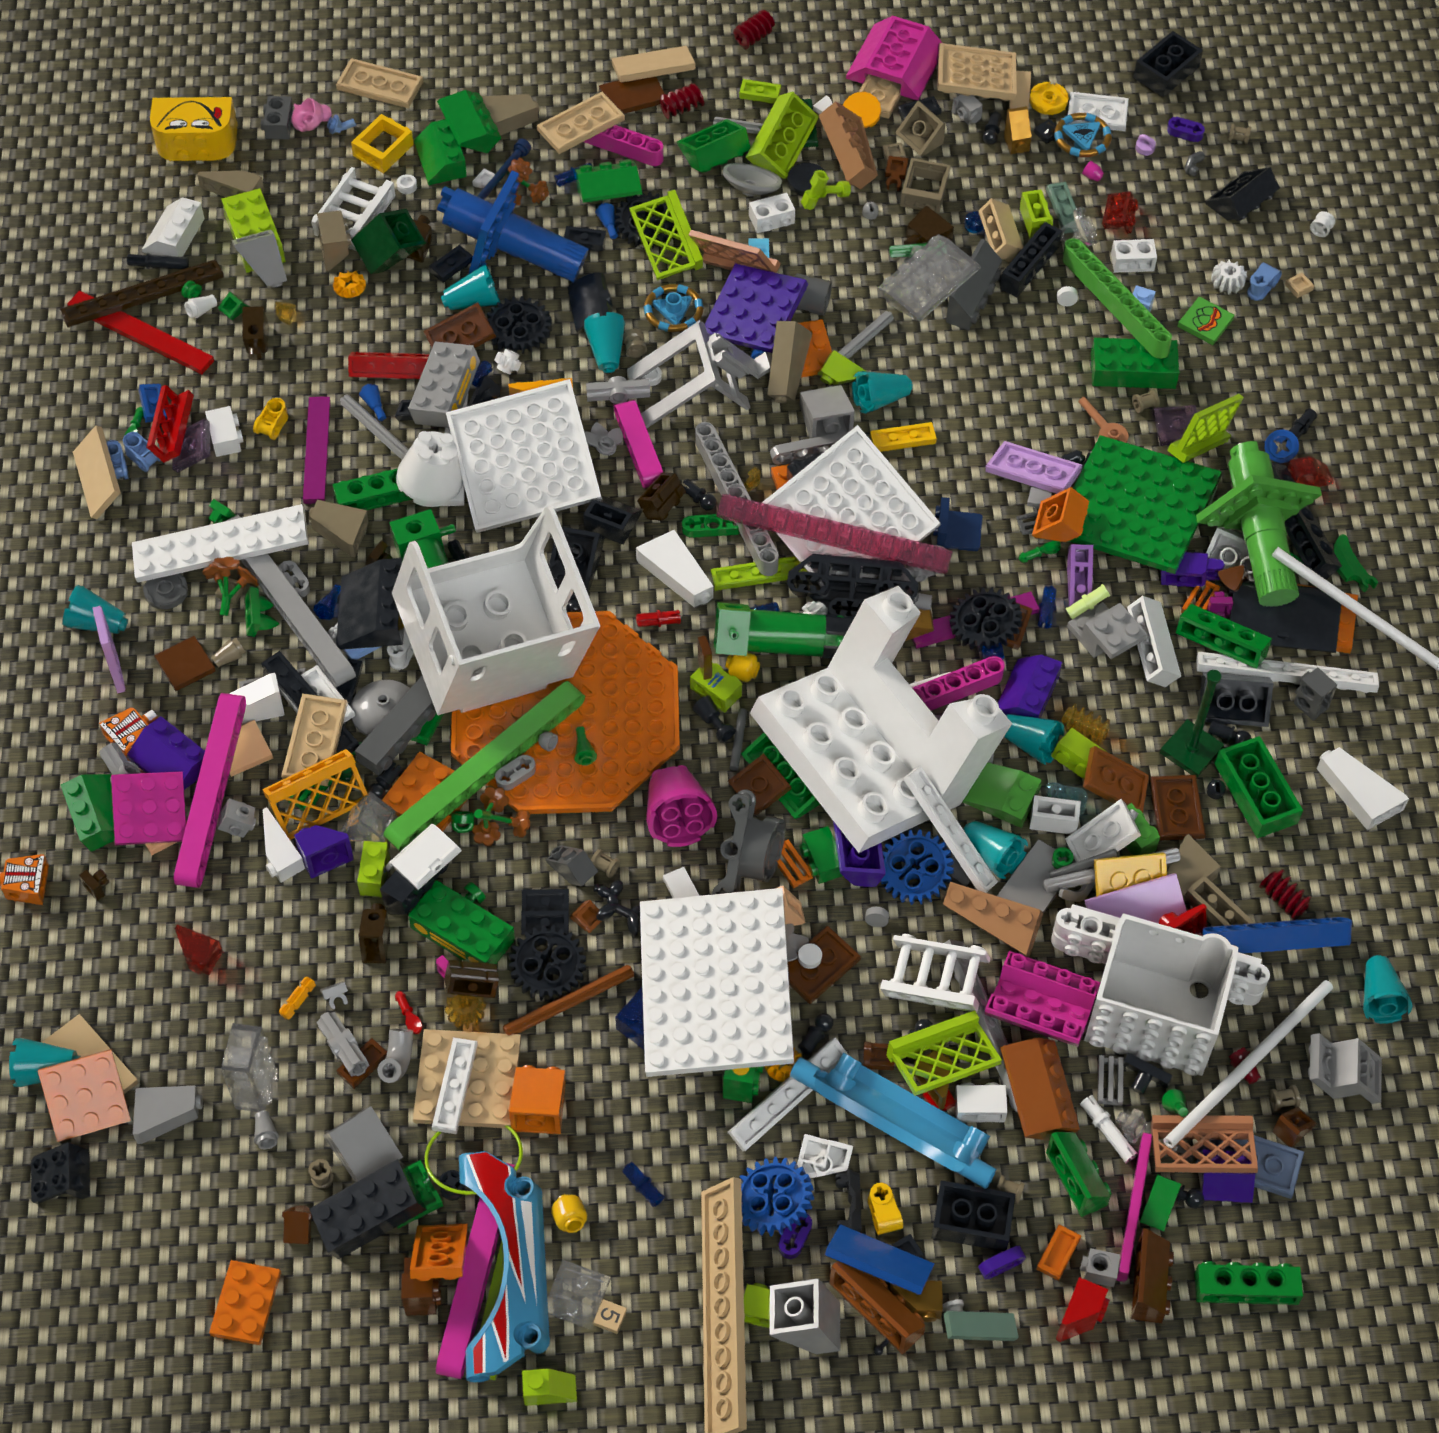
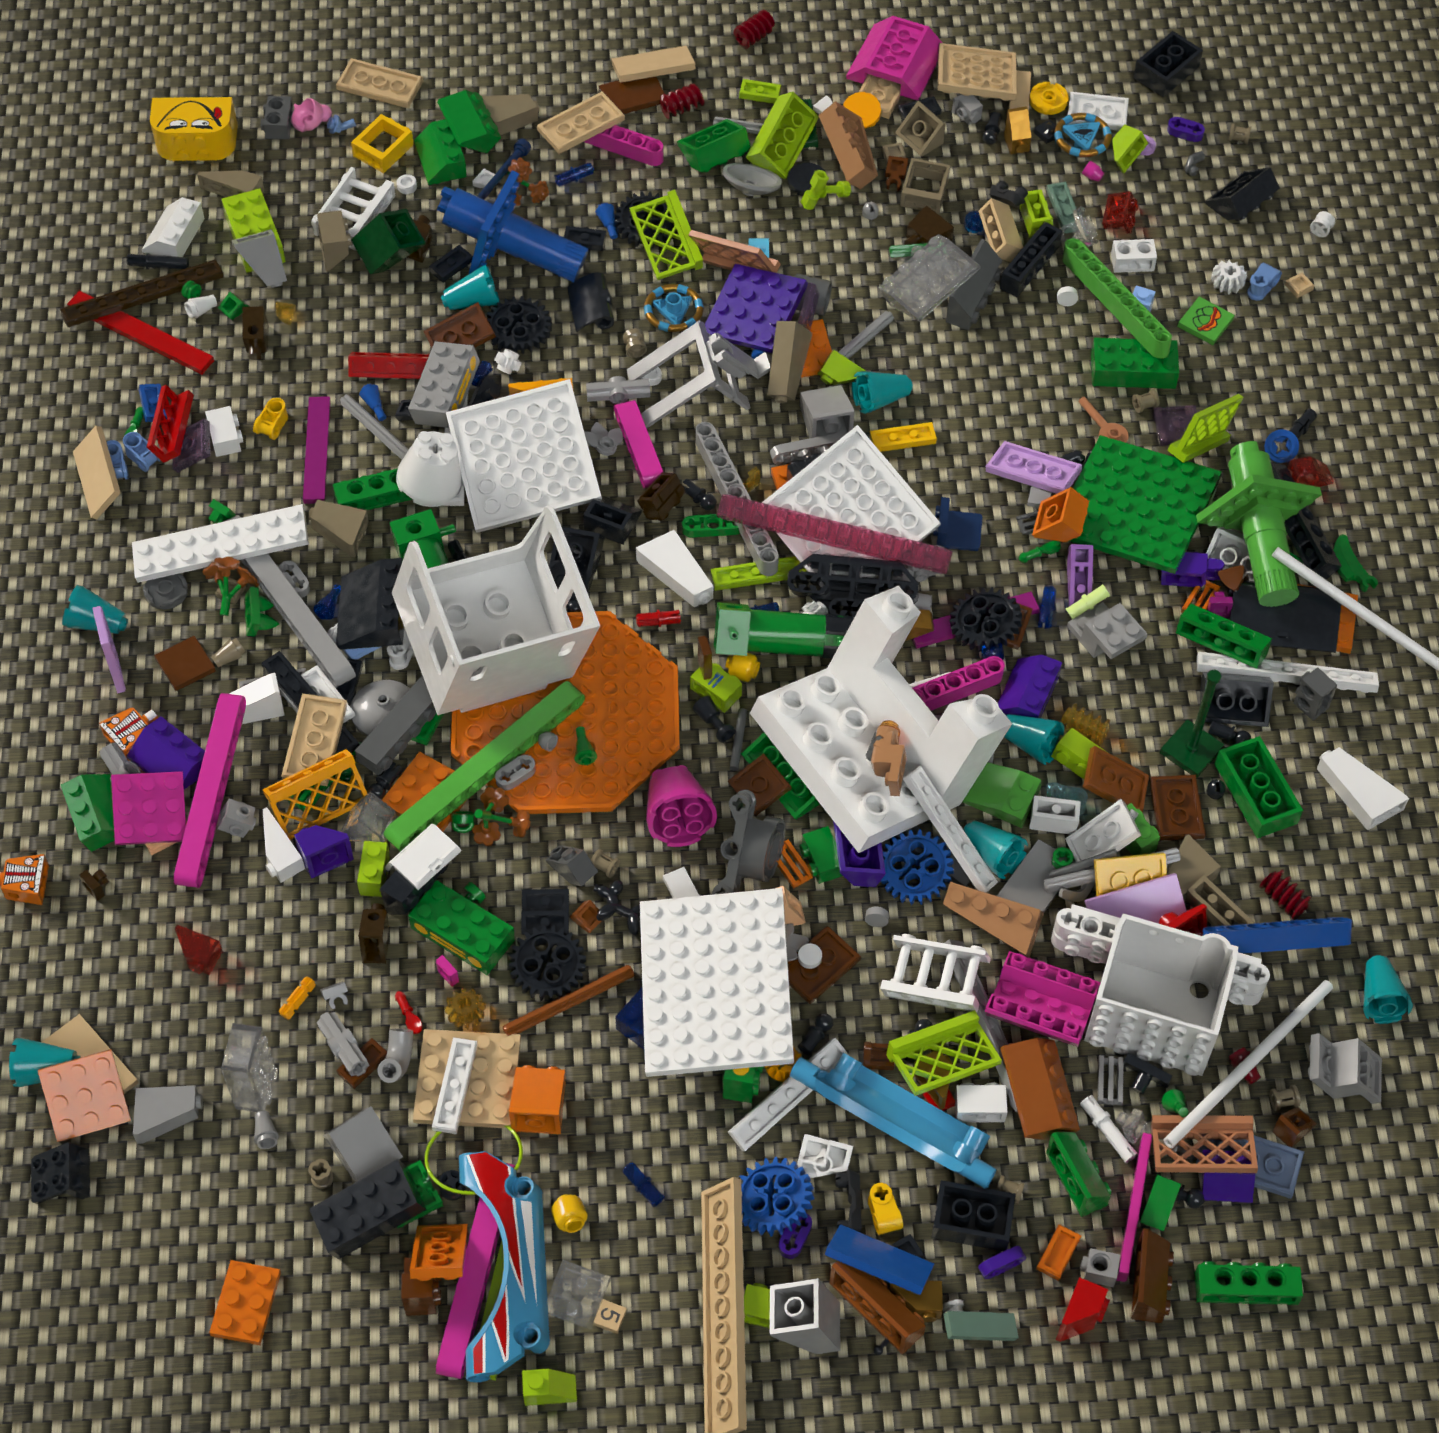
(250, 749): light nougat tile -> none
(297, 1225): reddish brown tile -> none
(350, 290): light orange gear -> none
(378, 553): dark brown tile -> none
(471, 979): dark brown brick -> none
(605, 339): teal cone -> none
(608, 181): green slope -> none
(771, 213): white brick -> none
(809, 306): none -> clear purple tile
(887, 756): none -> medium nougat plate
(1003, 194): none -> black piece
(1127, 146): none -> lime slope
(1157, 650): white brick -> none

